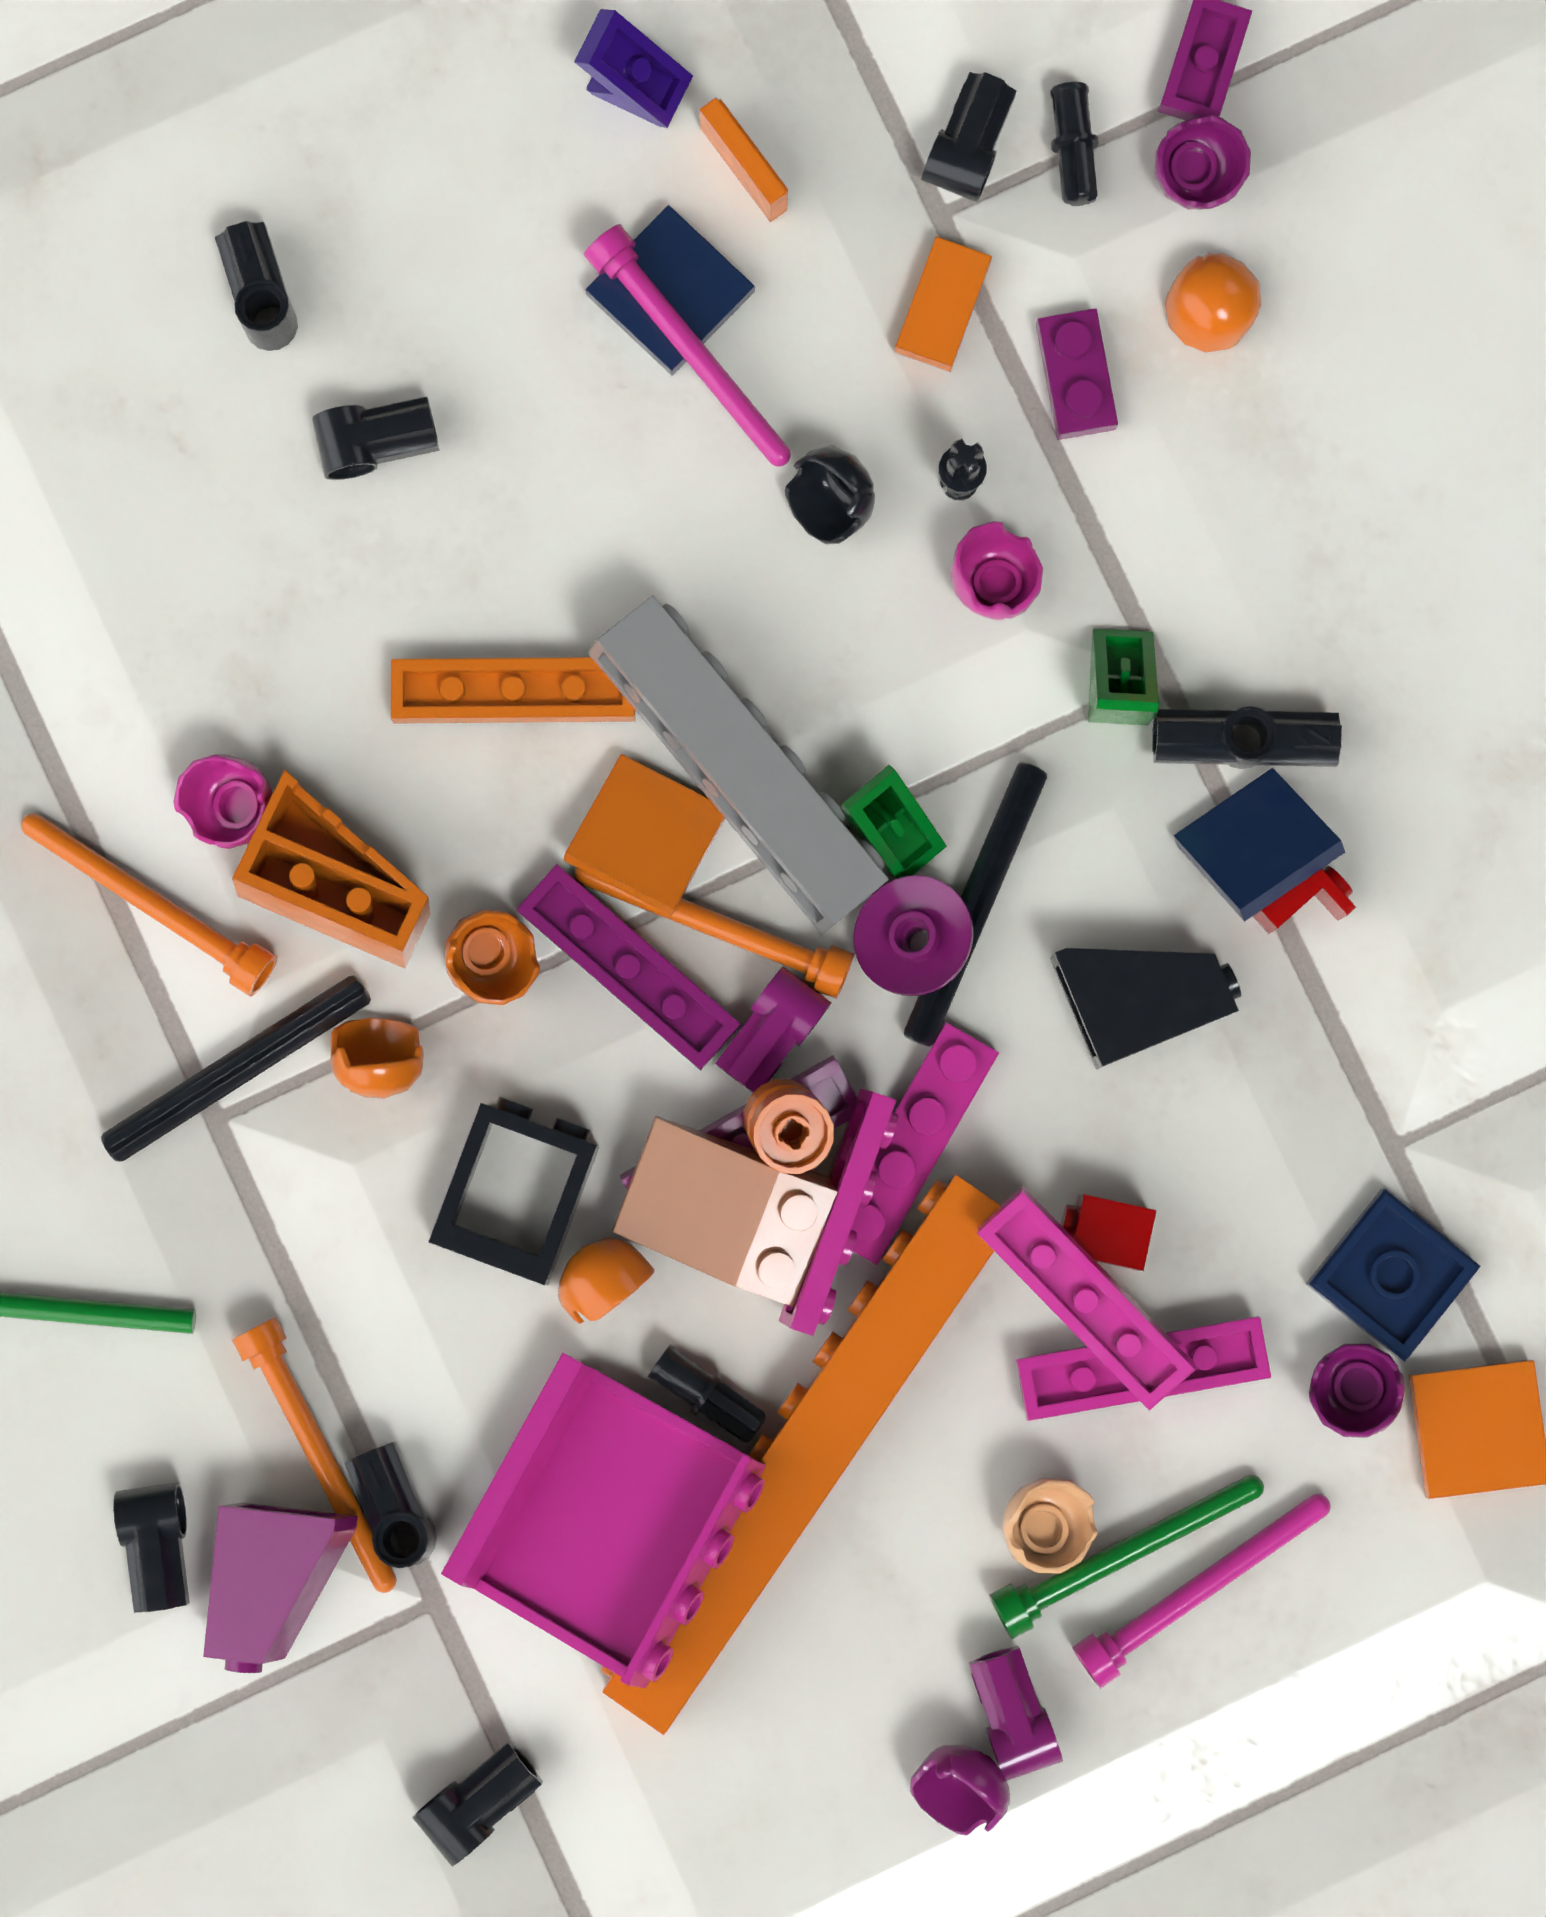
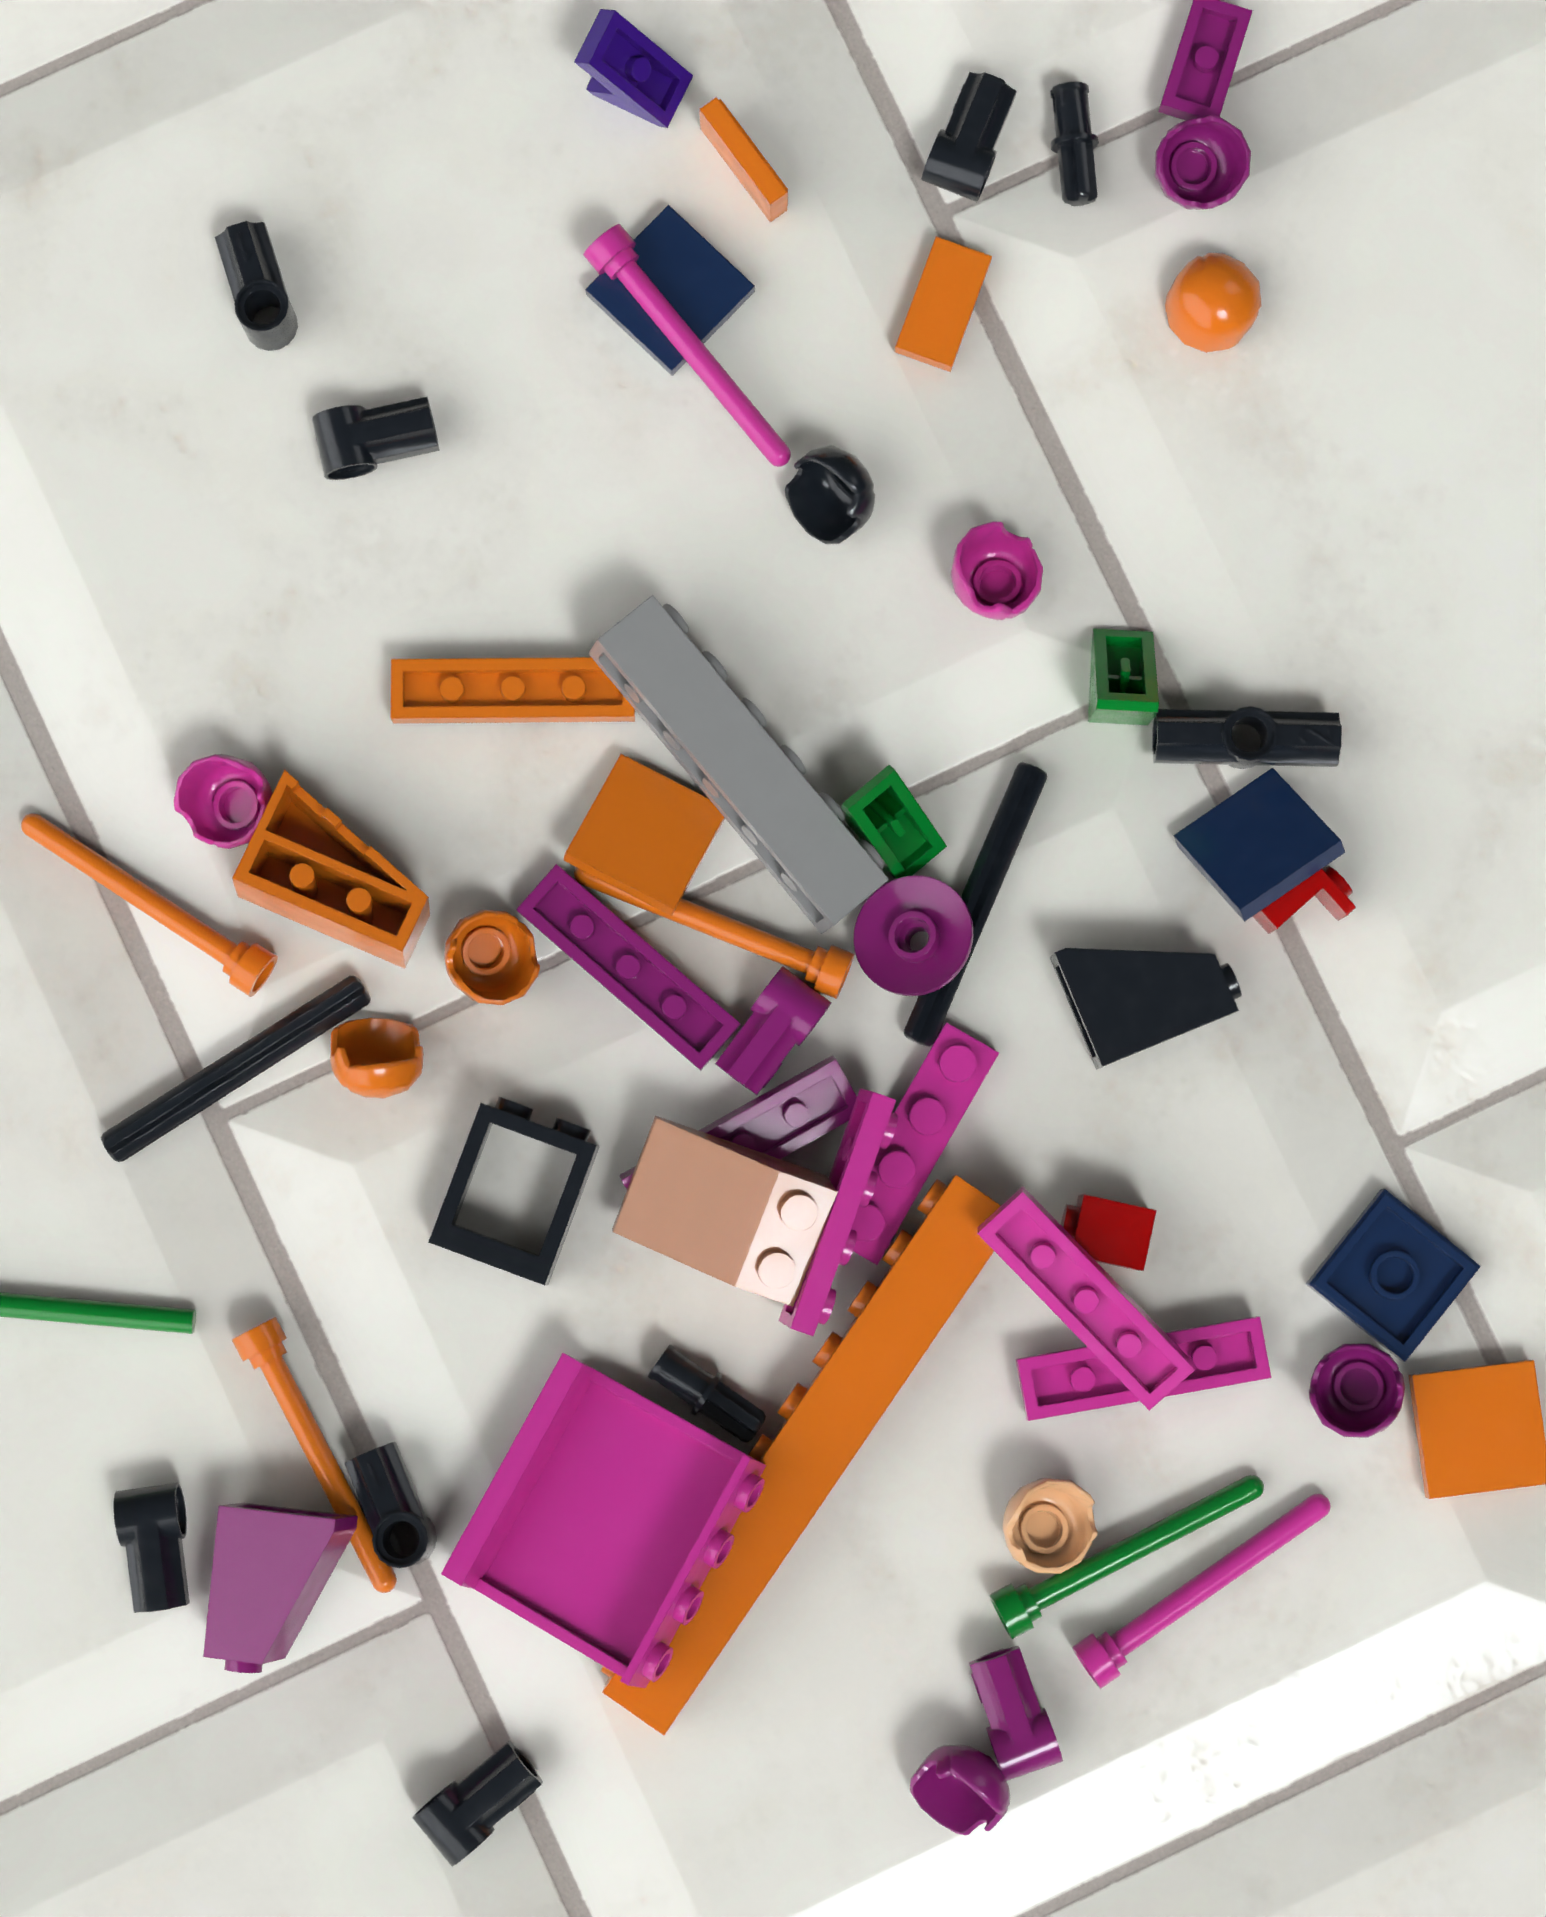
(601, 1278): orange hair -> none
(788, 1126): orange wheel -> none
(962, 470): black axle -> none
(1076, 374): magenta plate -> none

